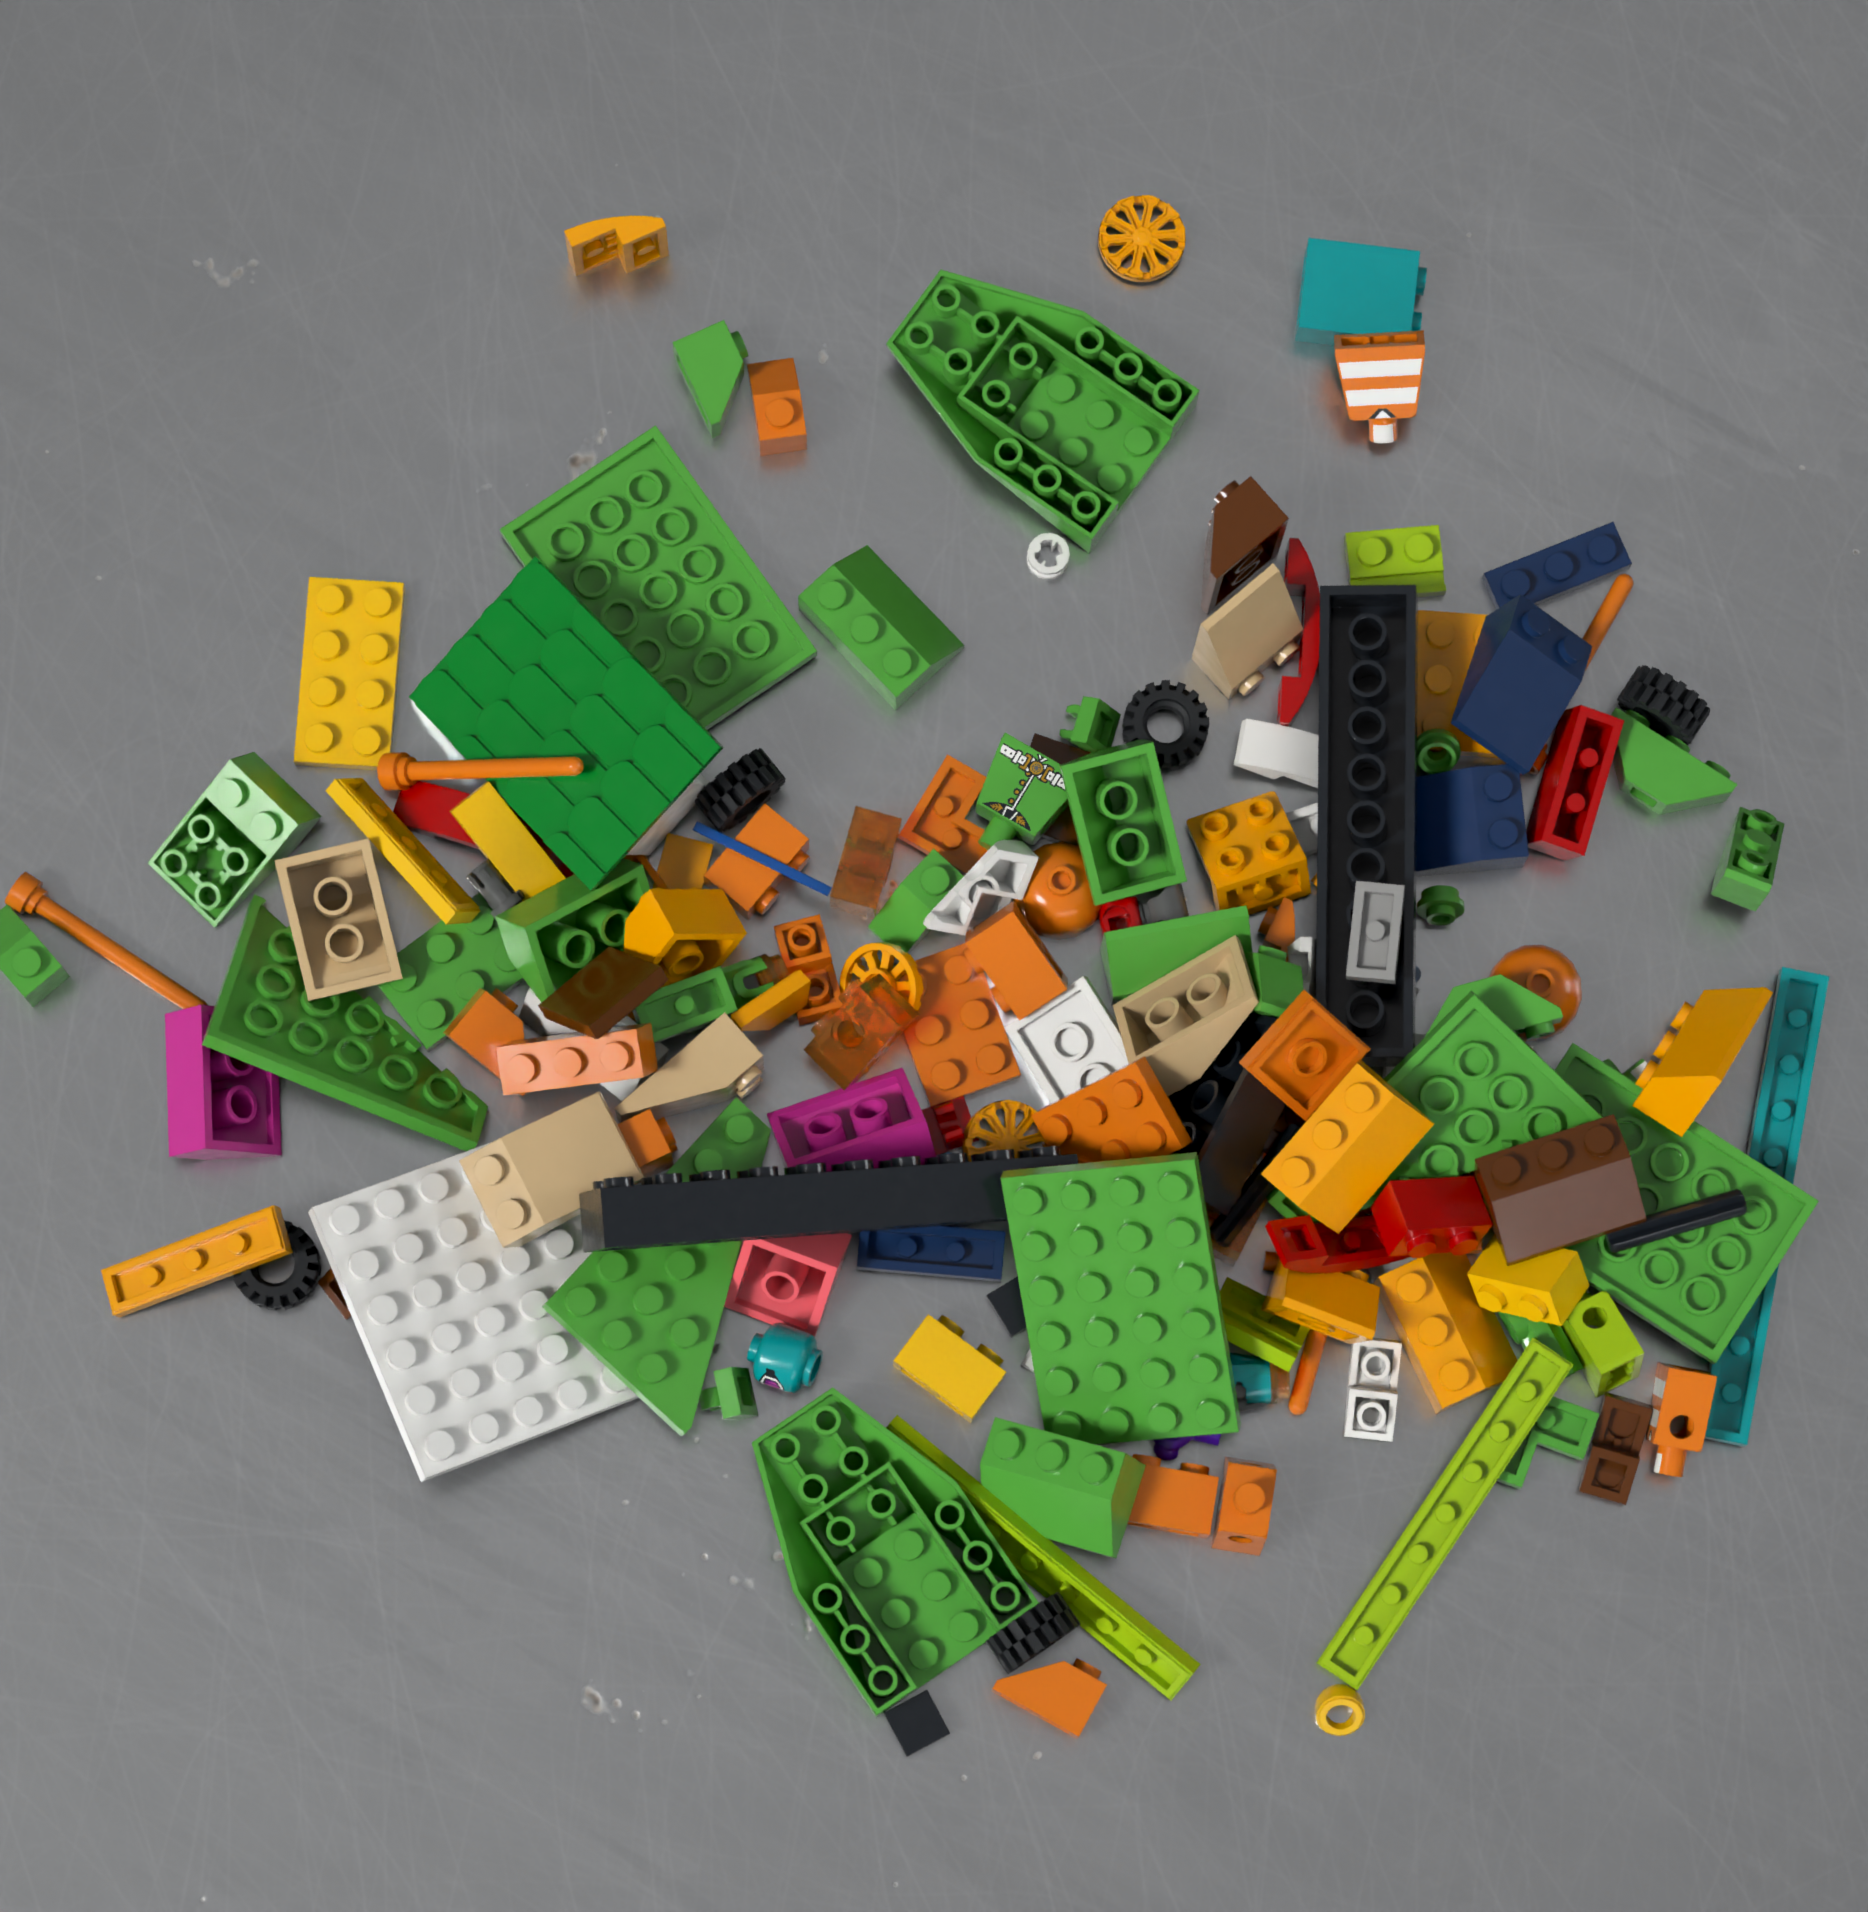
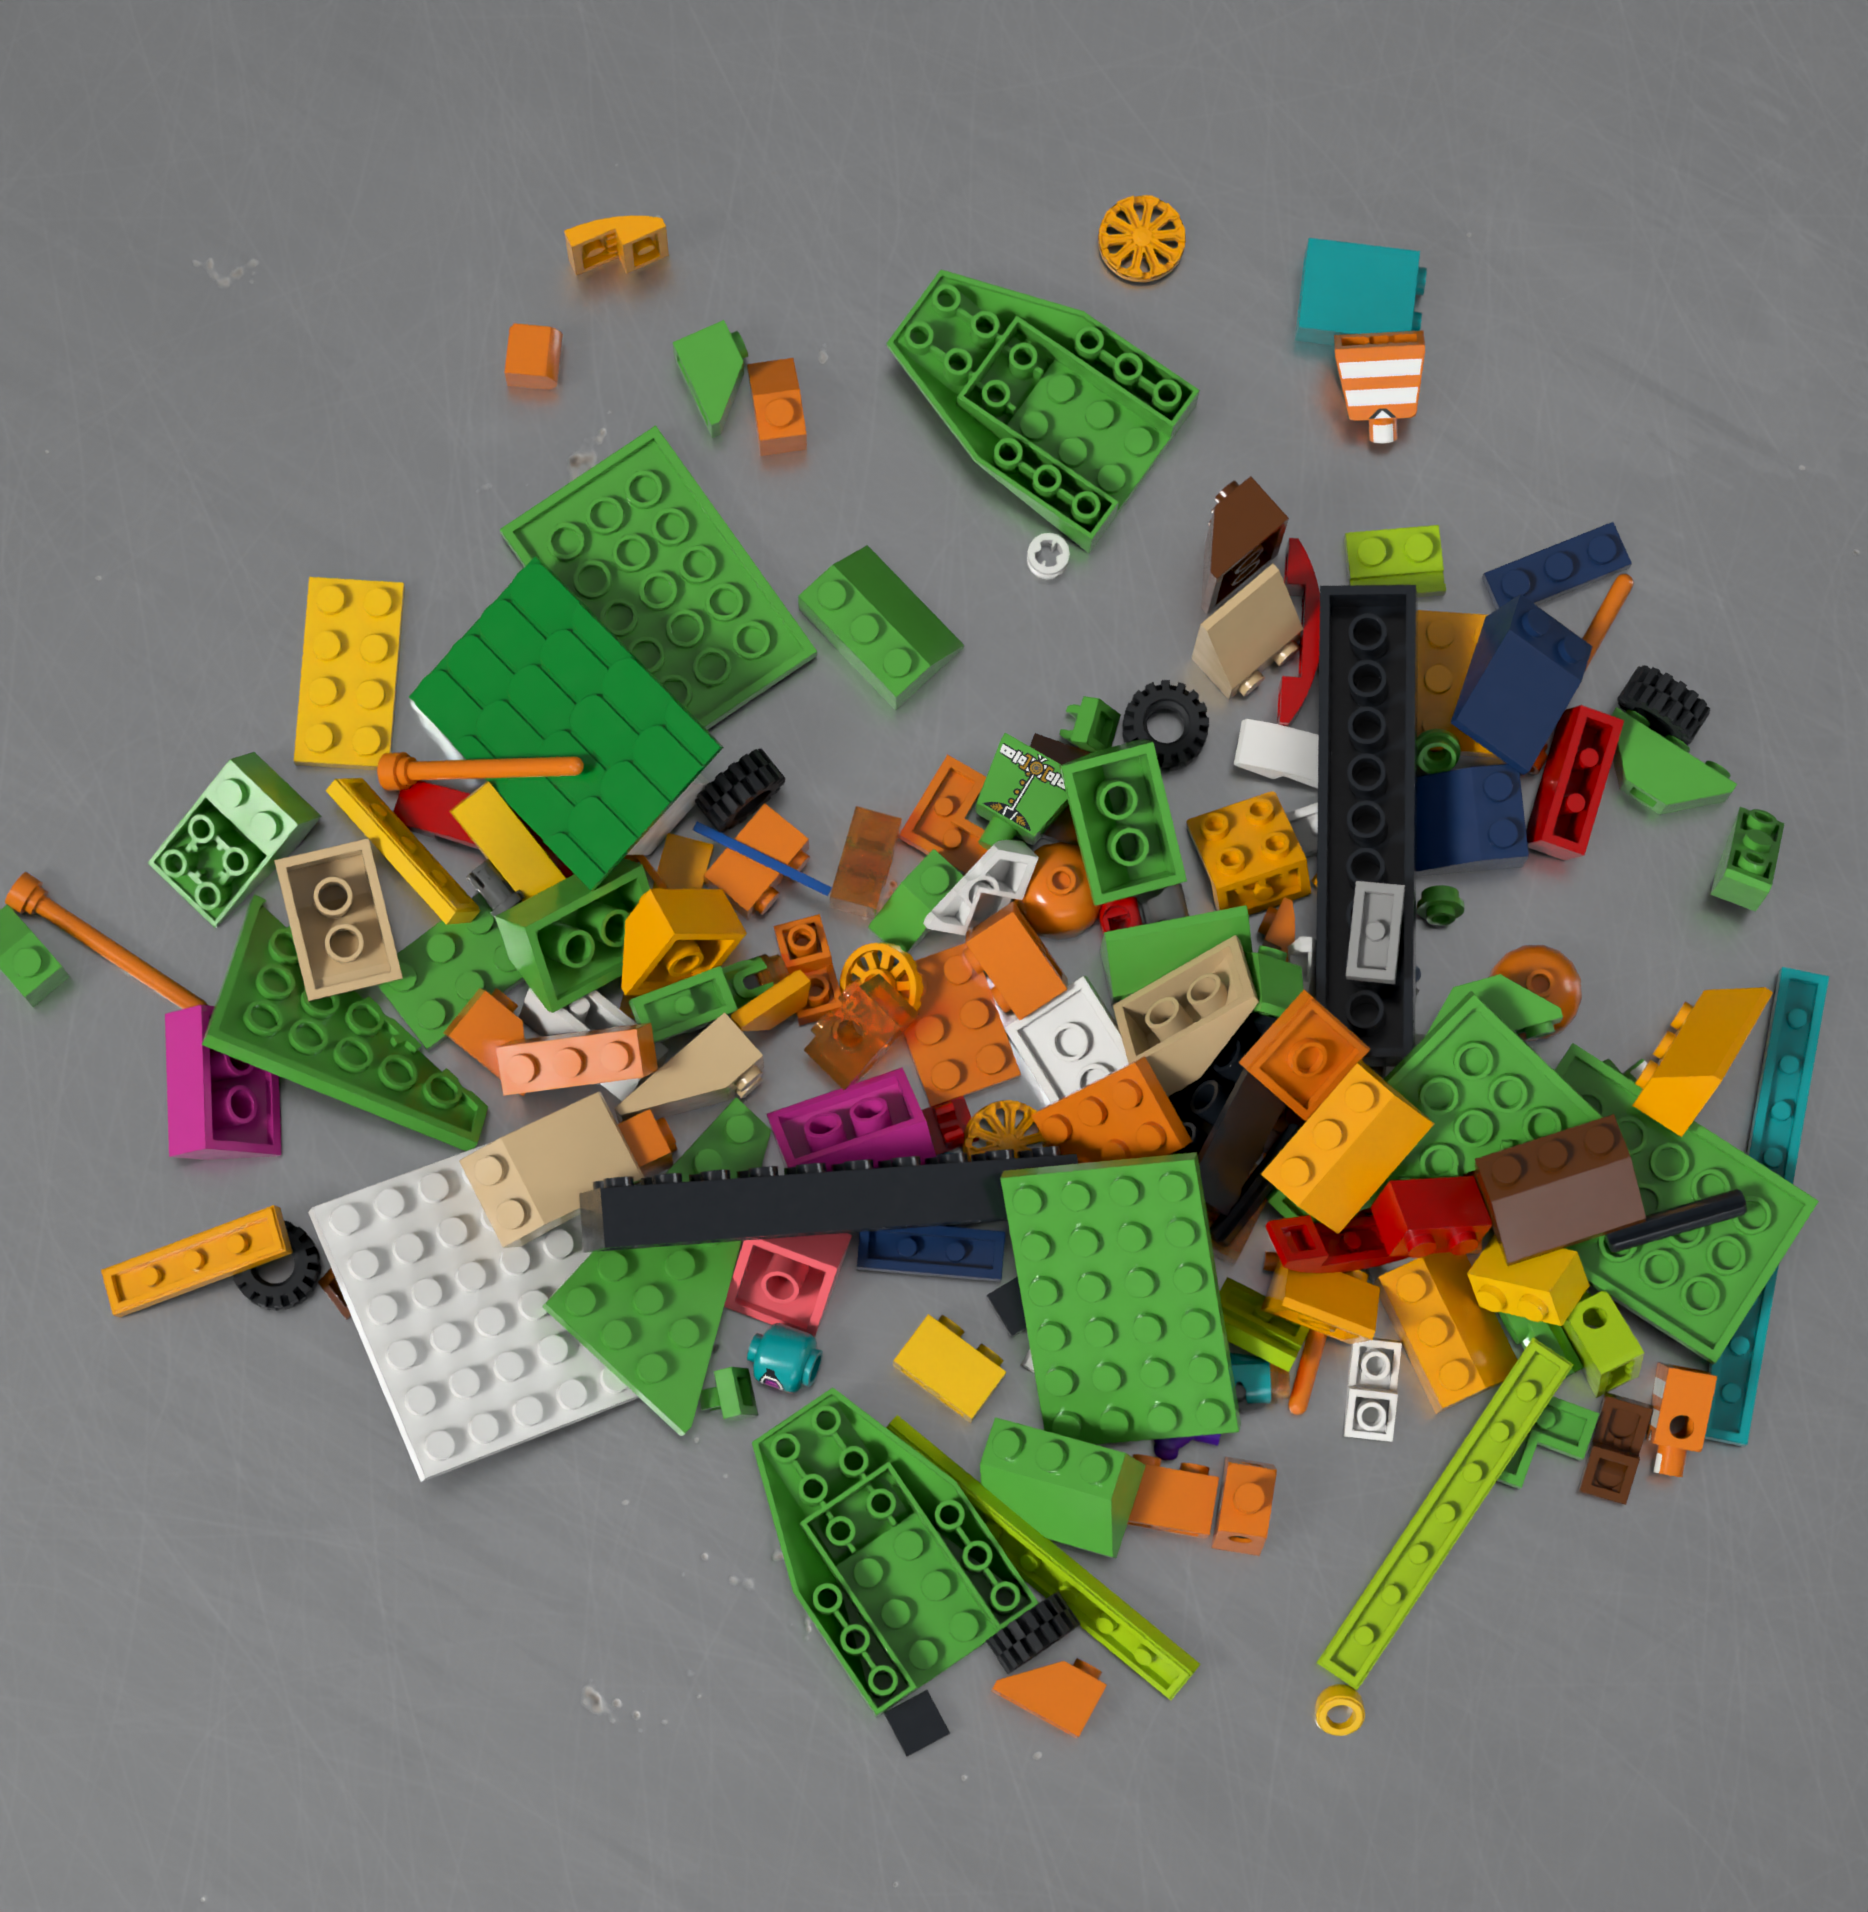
(533, 356): none -> orange piece
(603, 992): reddish brown tile -> none

